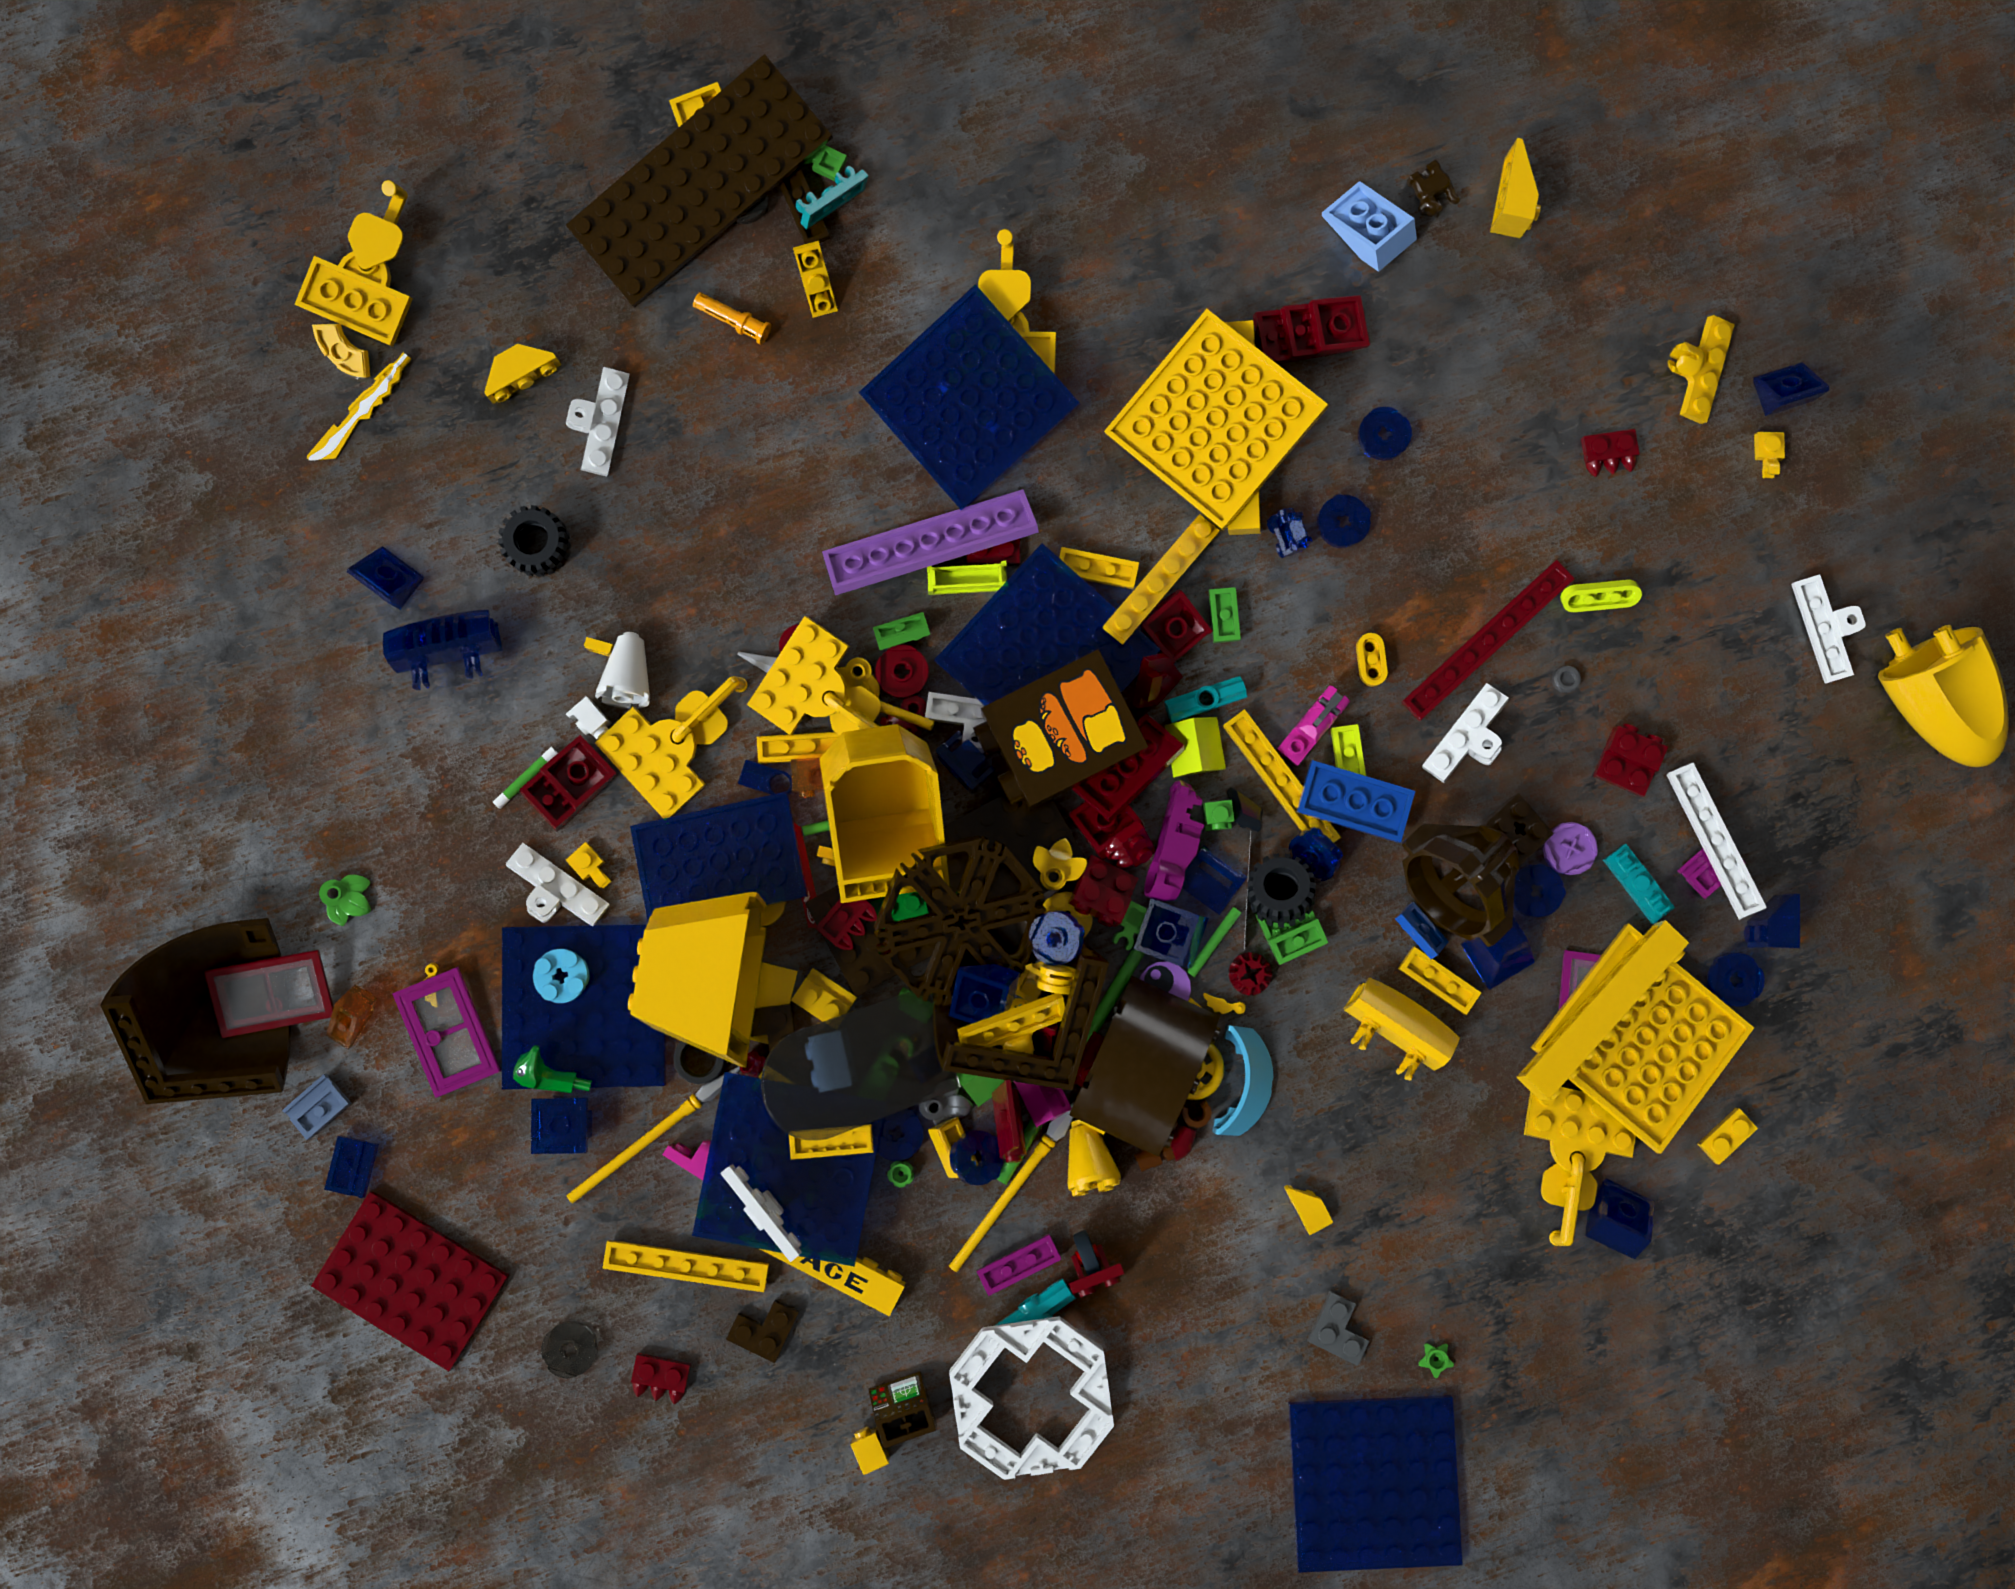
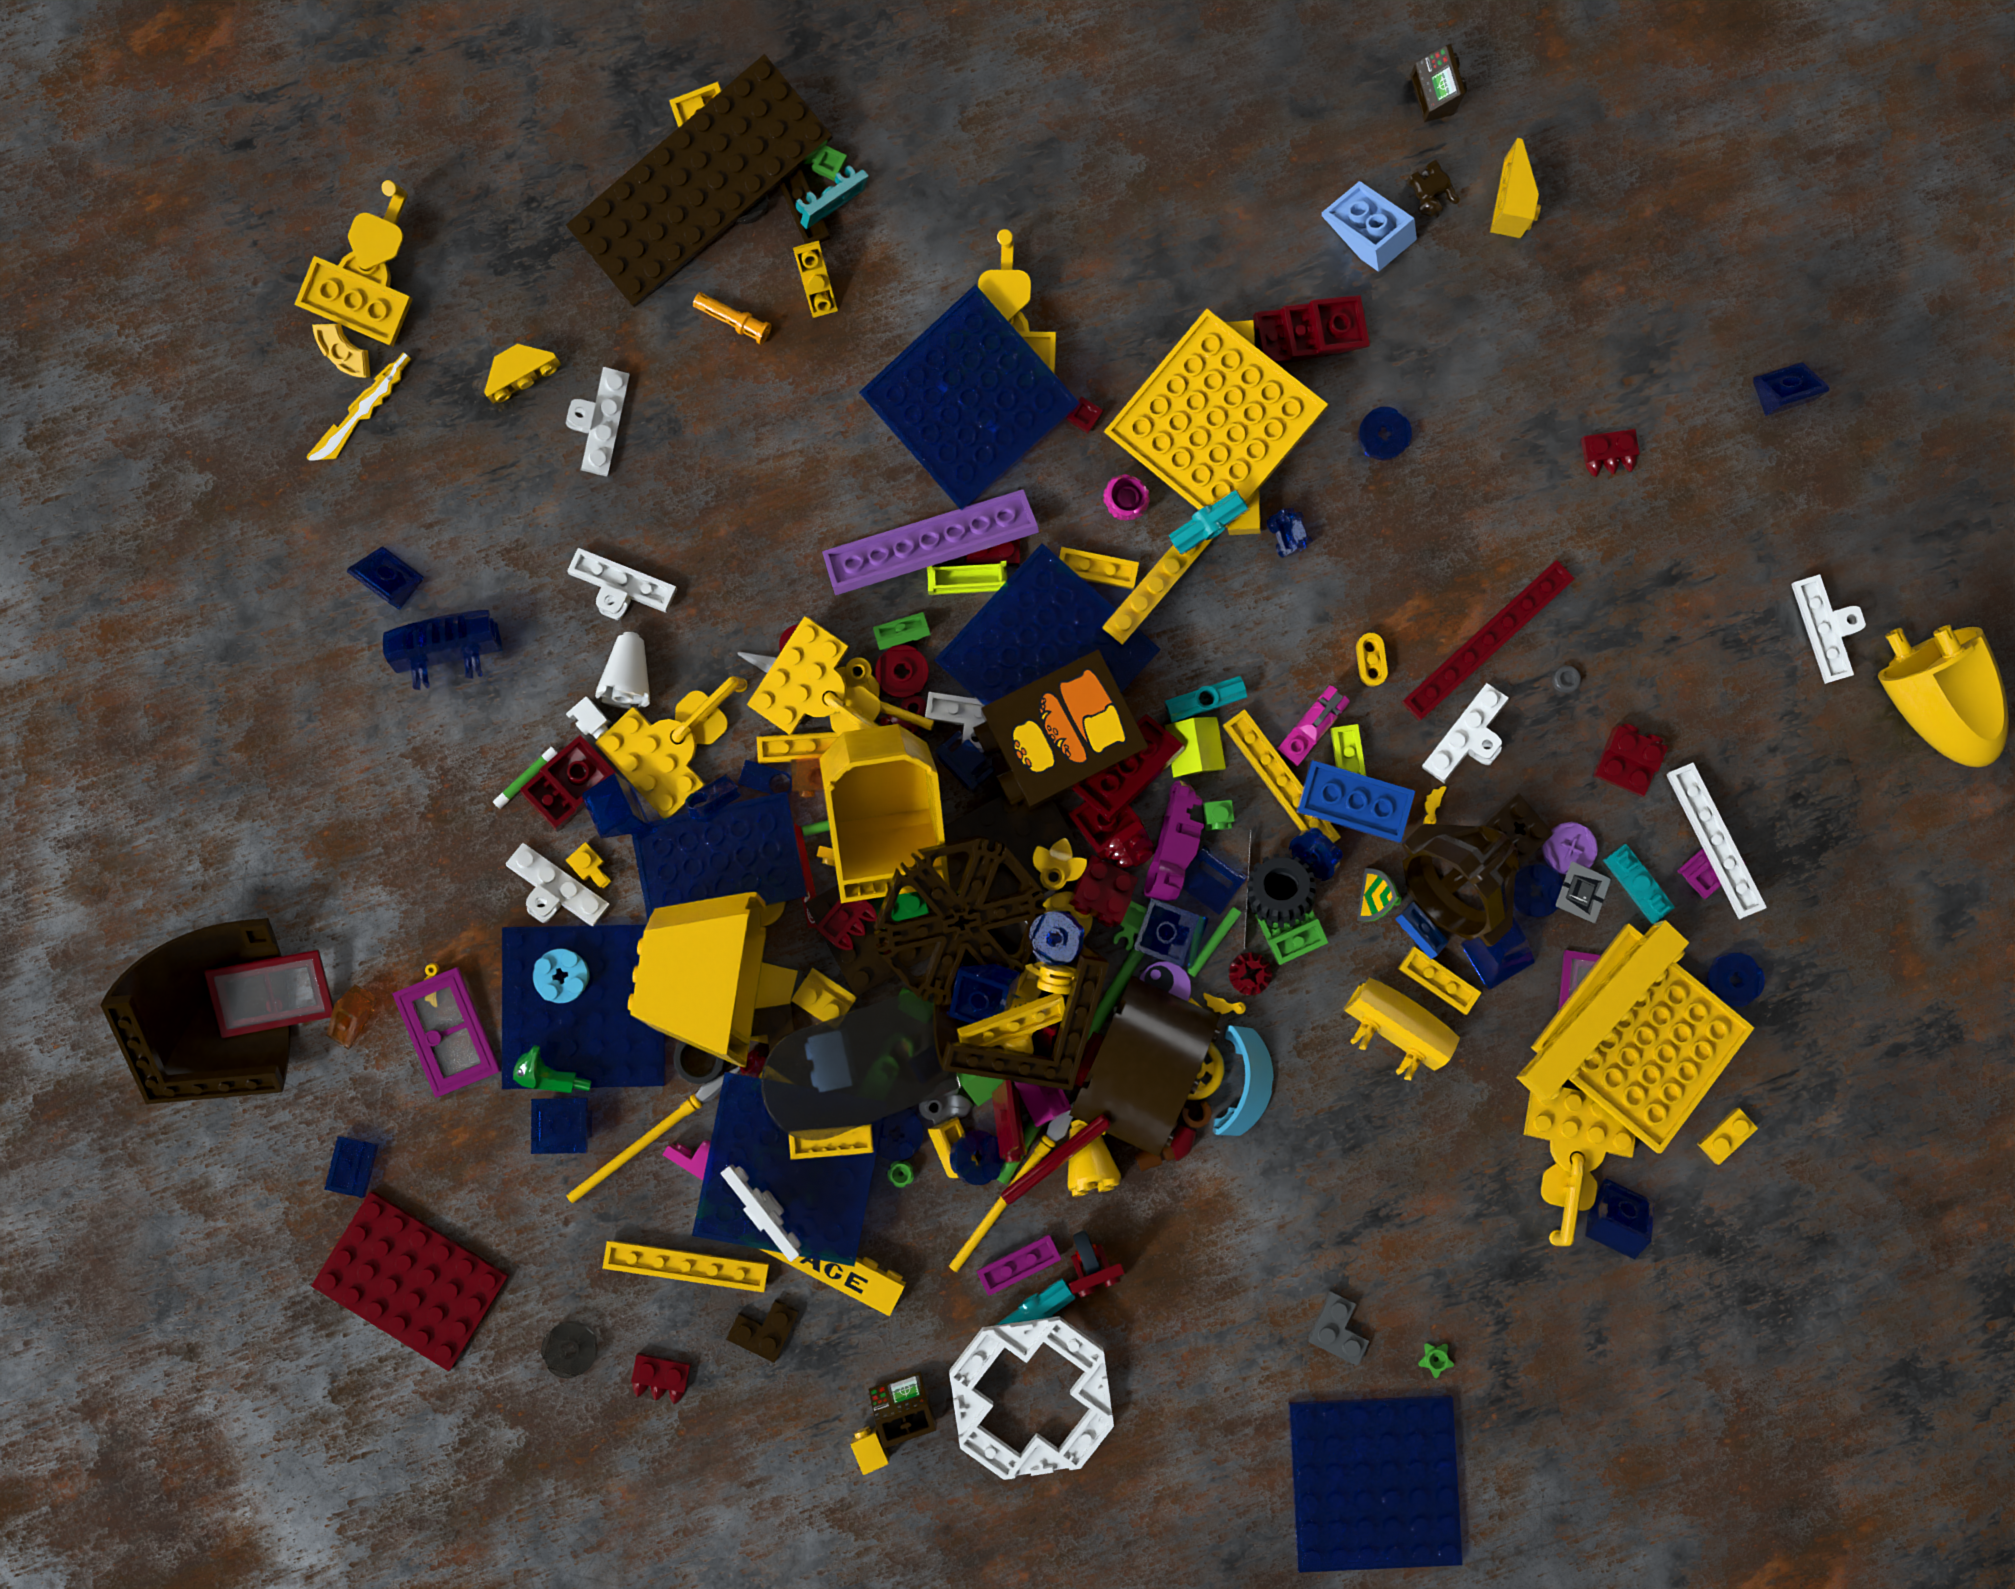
(317, 1106): sand blue plate -> none
(349, 899): bright green plate -> none
(519, 526): black tyre -> none
(598, 646): yellow tile -> none
(615, 808): none -> clear blue slope
(620, 585): none -> white plate
(714, 794): none -> clear blue piece
(1056, 1159): none -> dark red axle
(1085, 415): none -> dark red plate
(1126, 497): none -> dark pink hair
(1155, 680): dark red plate -> none
(1175, 625): dark red slope -> none
(1208, 522): none -> teal piece
(1224, 615): bright green plate -> none
(1245, 811): black piece -> none
(1309, 1208): yellow slope -> none
(1357, 514): clear blue plate -> none
(1377, 895): none -> shield
(1432, 803): none -> yellow piece
(1438, 84): none -> dark brown slope
(1583, 892): none -> sticker
(1586, 597): neon yellow plate -> none
(1702, 367): yellow plate -> none
(1770, 449): yellow plate -> none
(1776, 925): clear blue slope -> none

